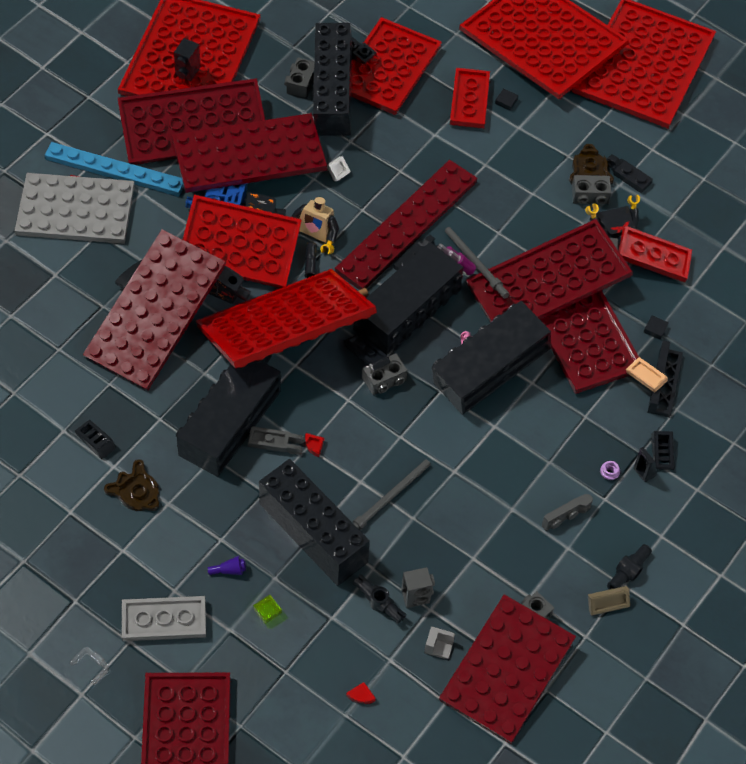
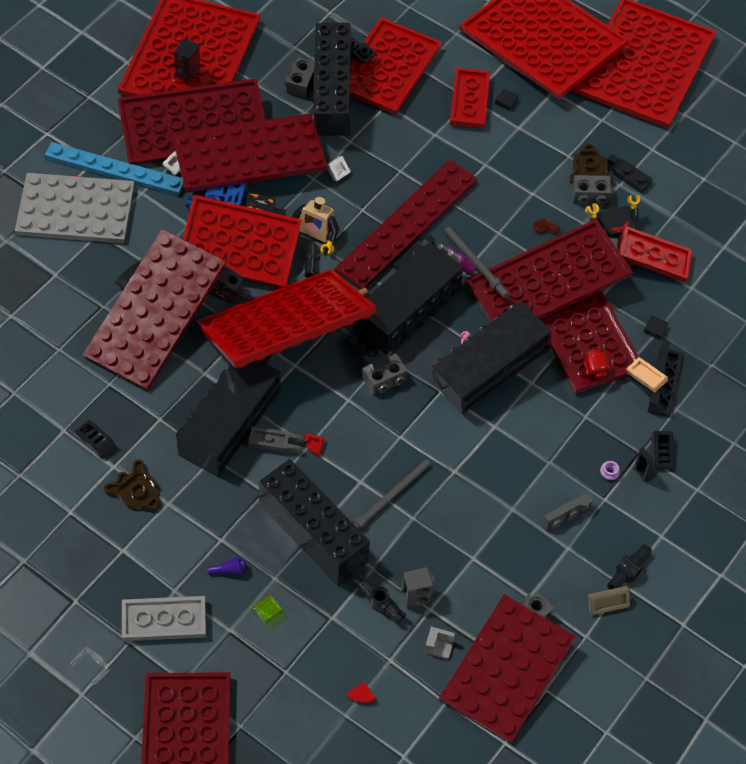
(172, 164): none -> white tile
(544, 224): none -> clear red arm
(597, 363): none -> red head

